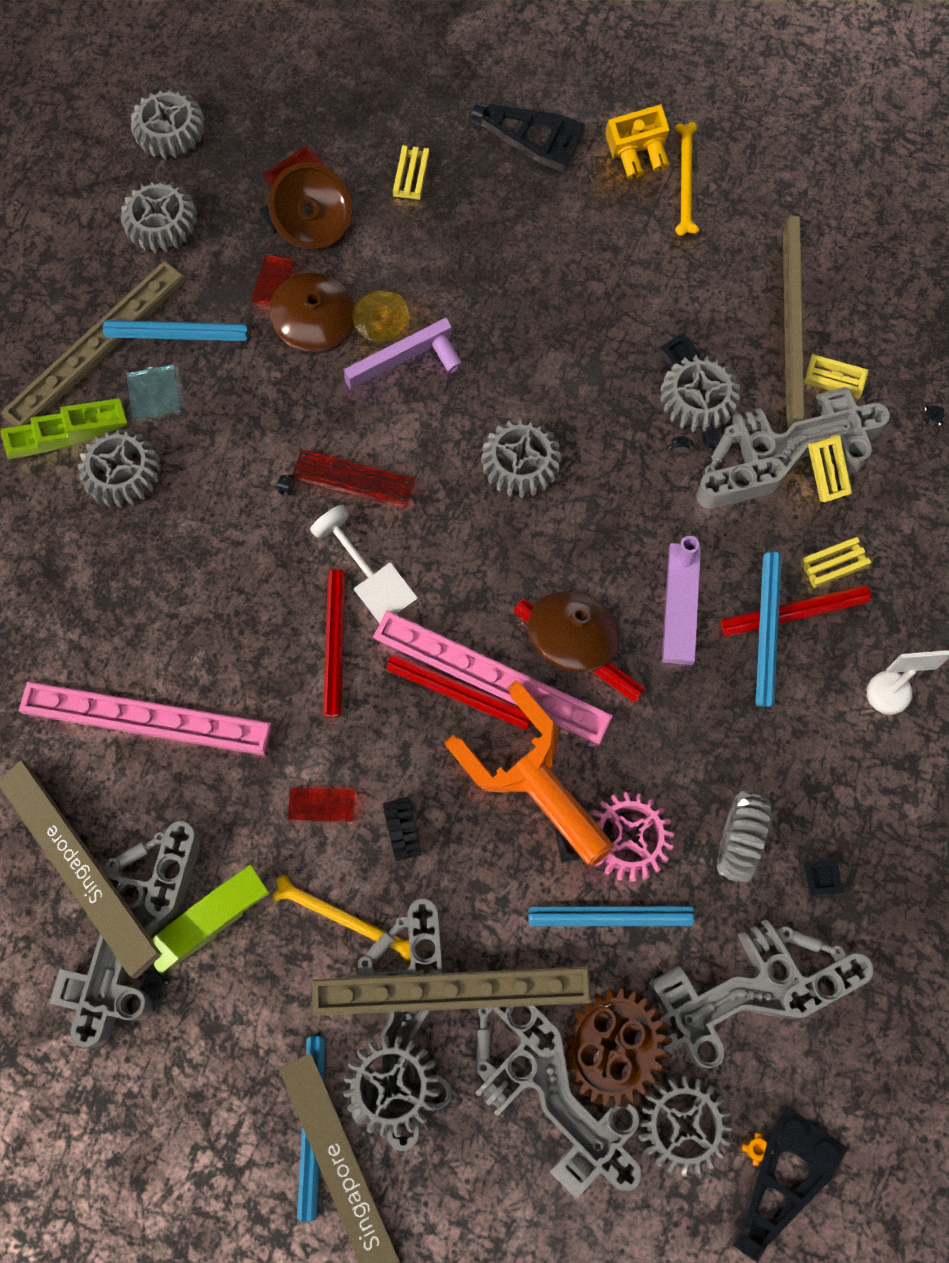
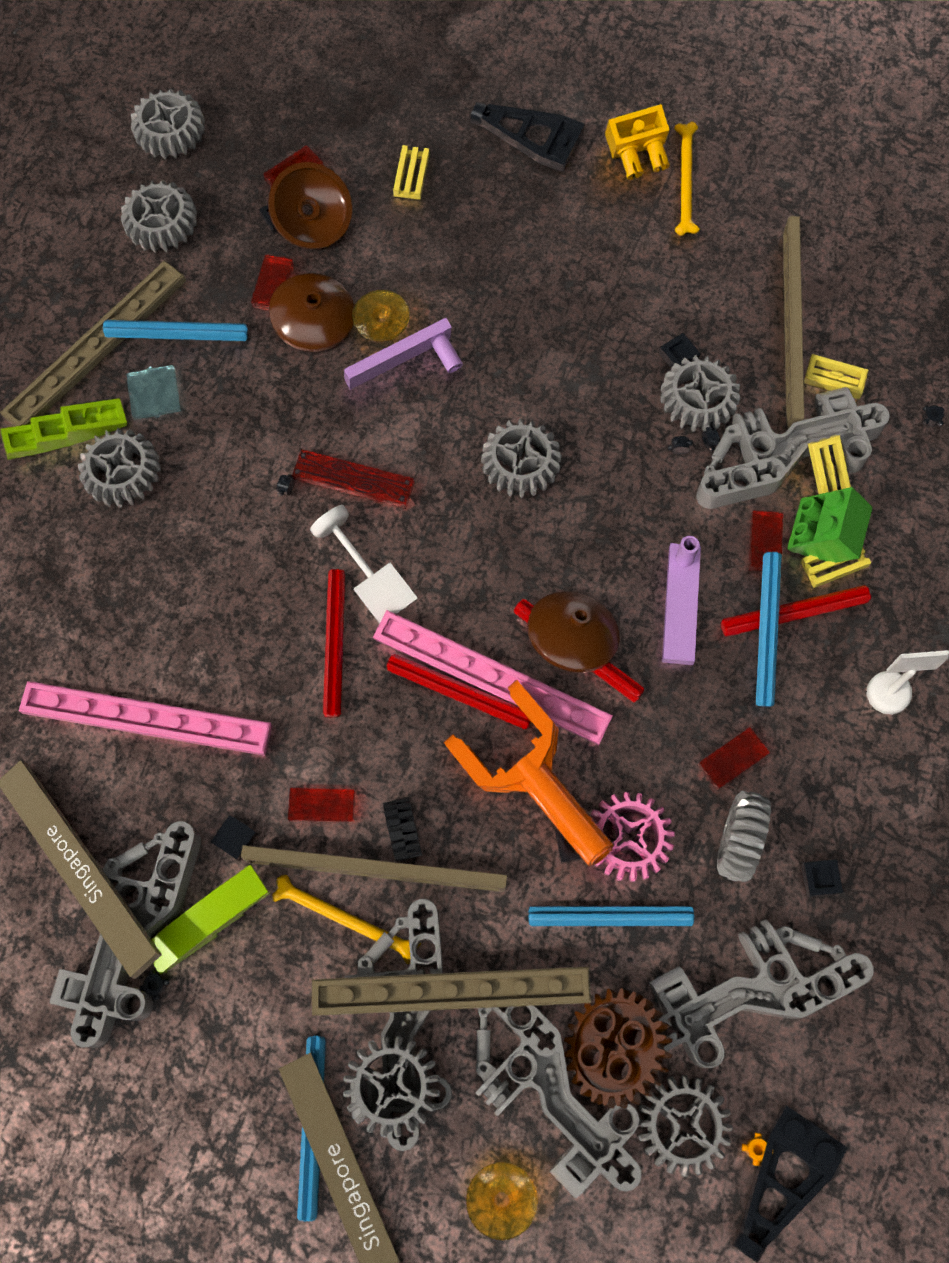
(233, 836): none -> black tile
(374, 868): none -> dark tan tile
(504, 1221): none -> clear yellow dish
(733, 758): none -> clear red tile
(765, 536): none -> clear red tile
(831, 525): none -> bright green slope

